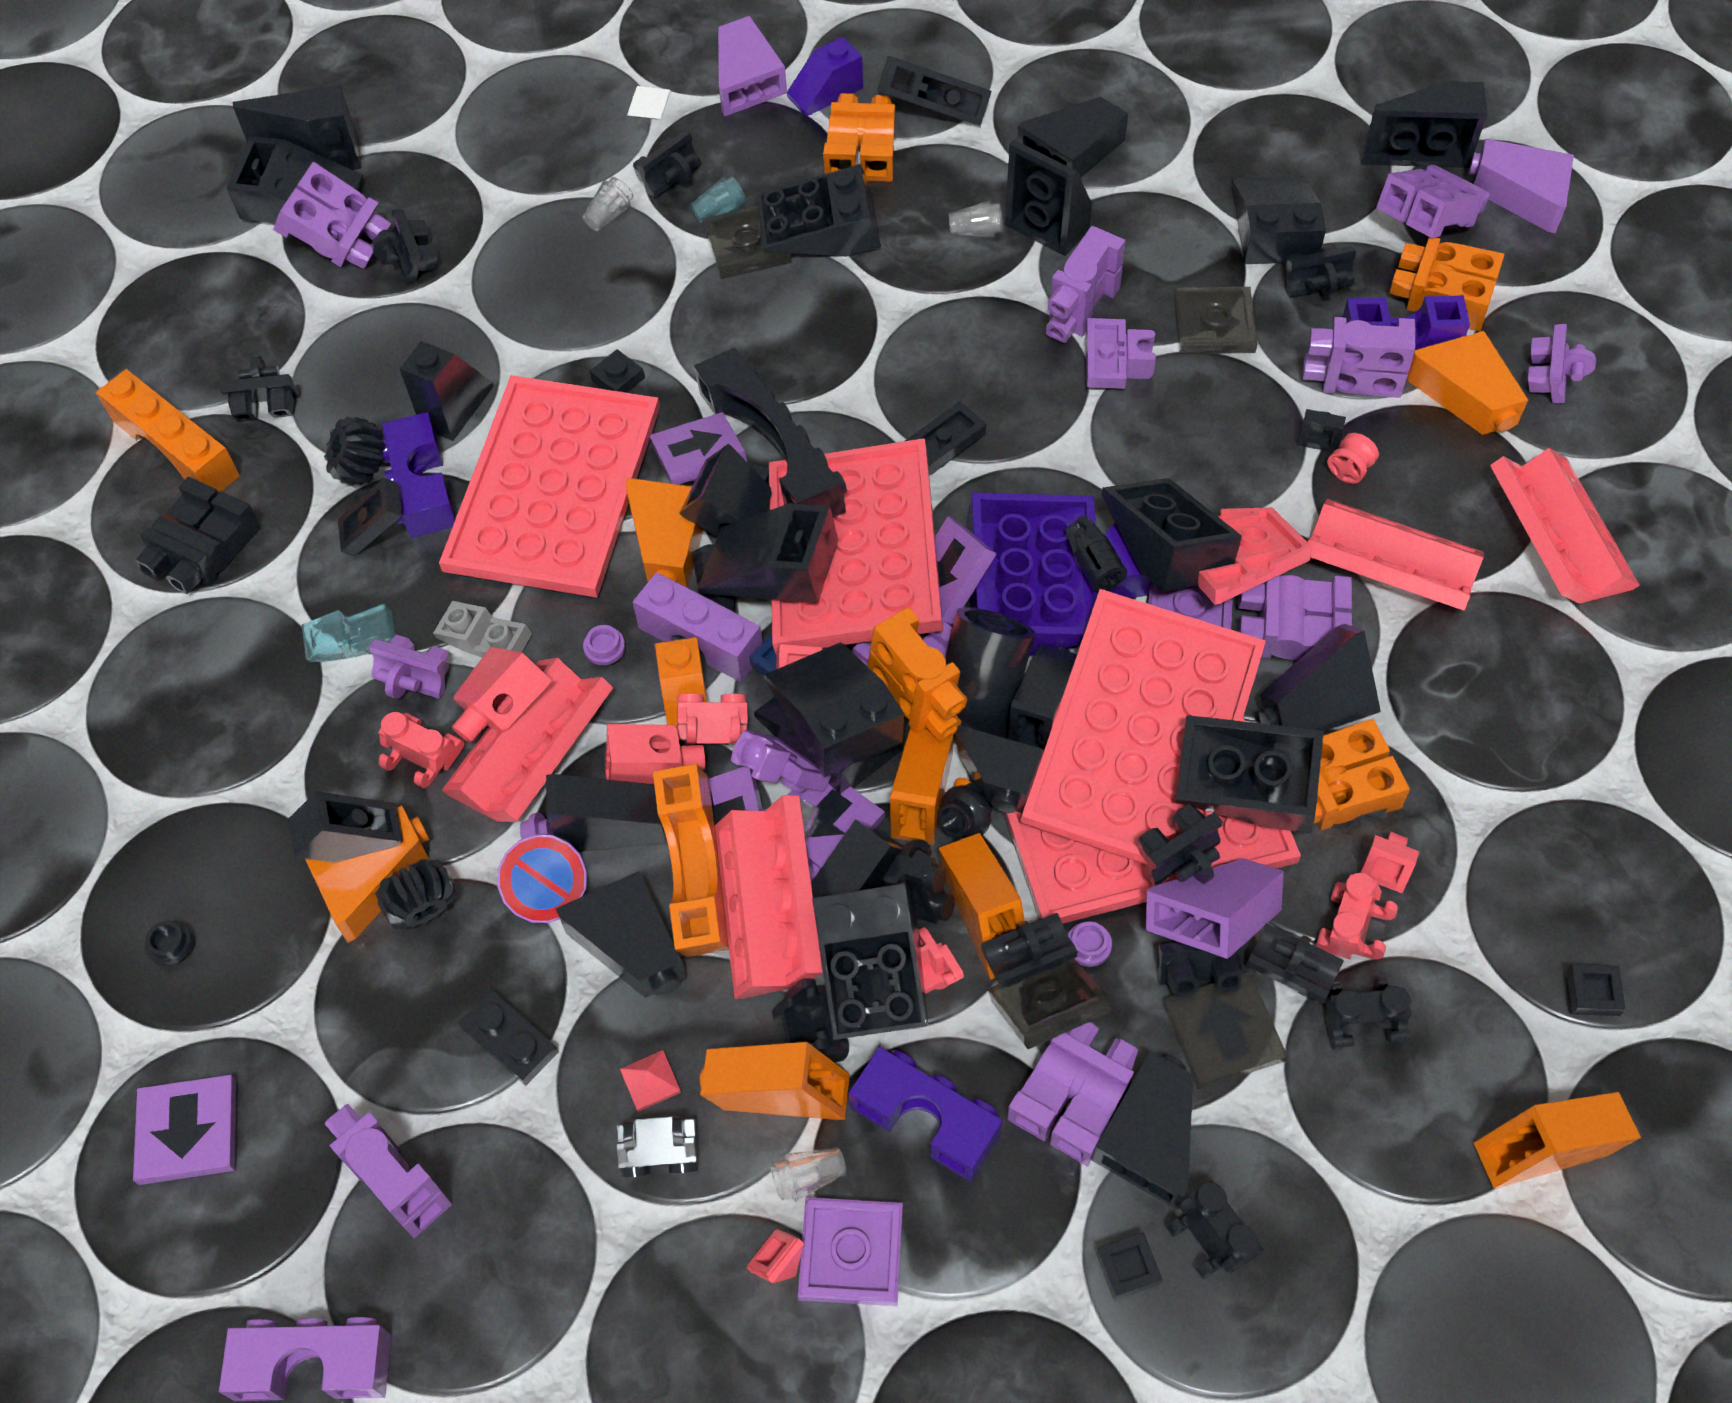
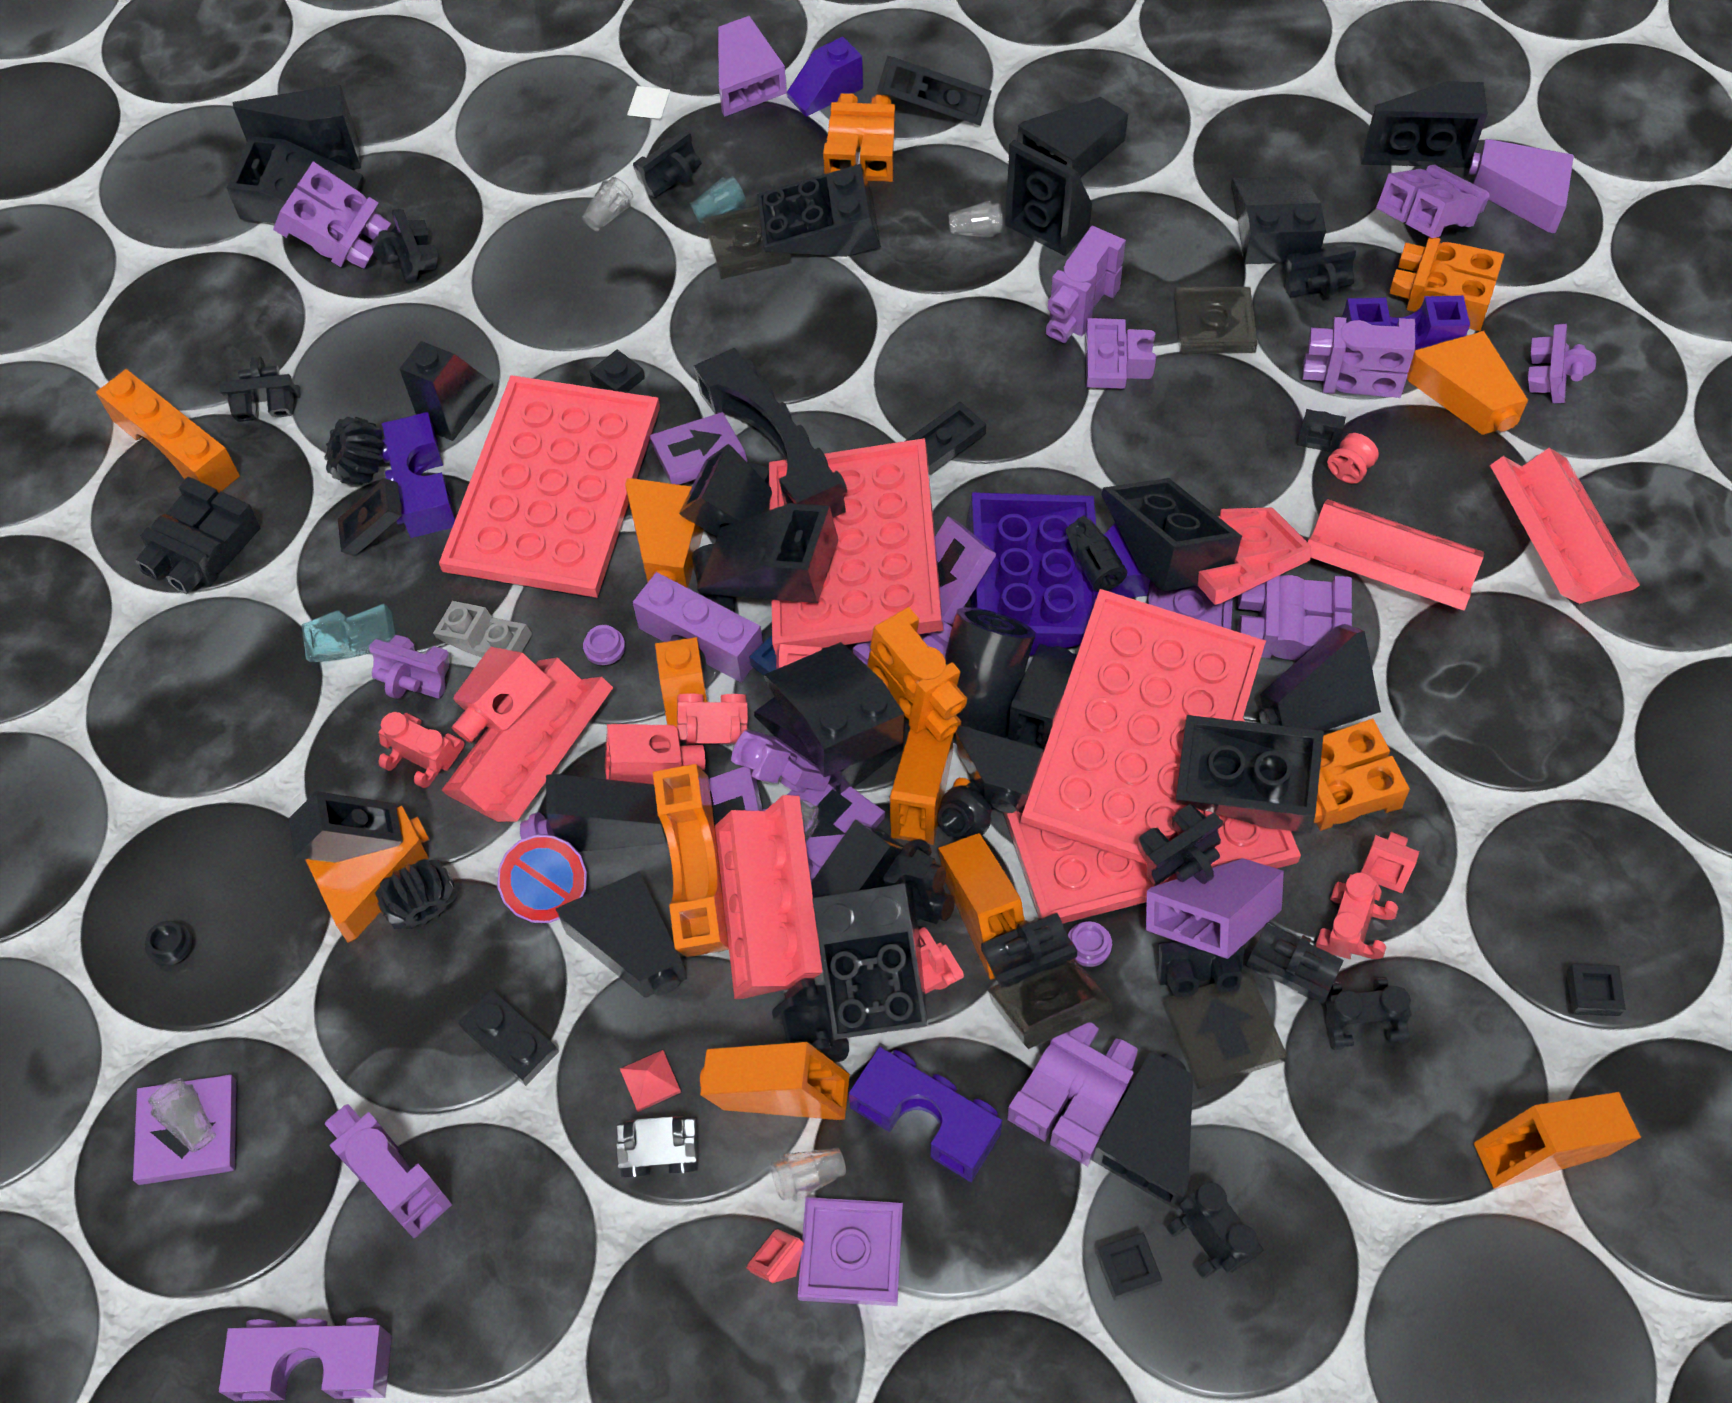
(182, 1114): none -> clear cone

